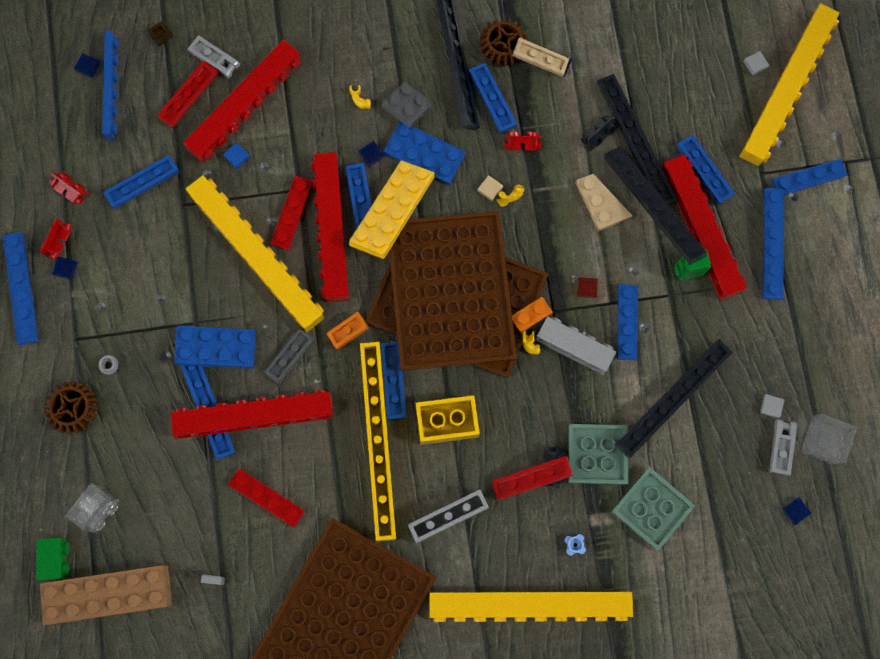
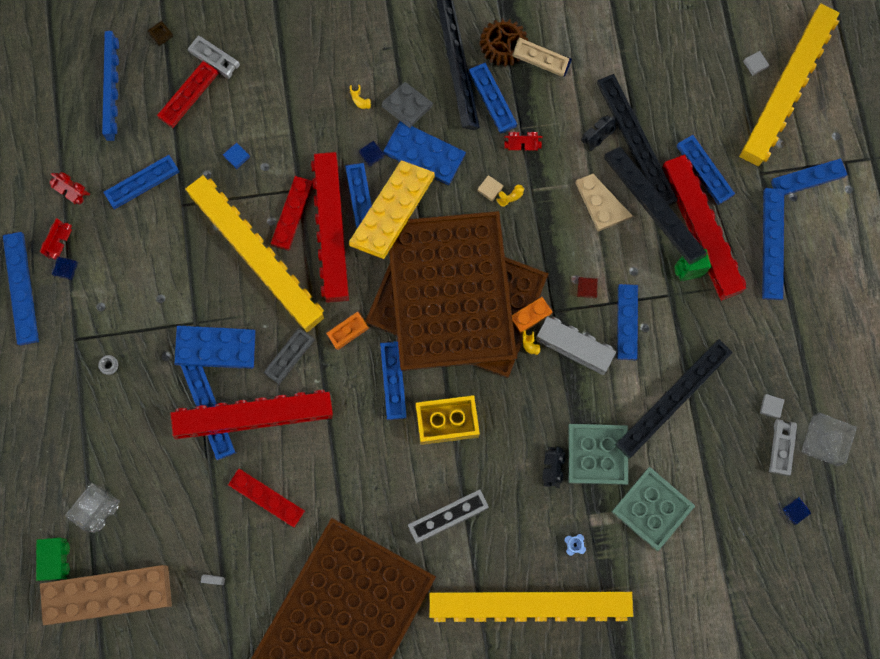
(61, 394): reddish brown gear -> none
(86, 65): clear blue tile -> none
(243, 101): red brick -> none
(378, 442): yellow brick -> none
(532, 478): red plate -> none

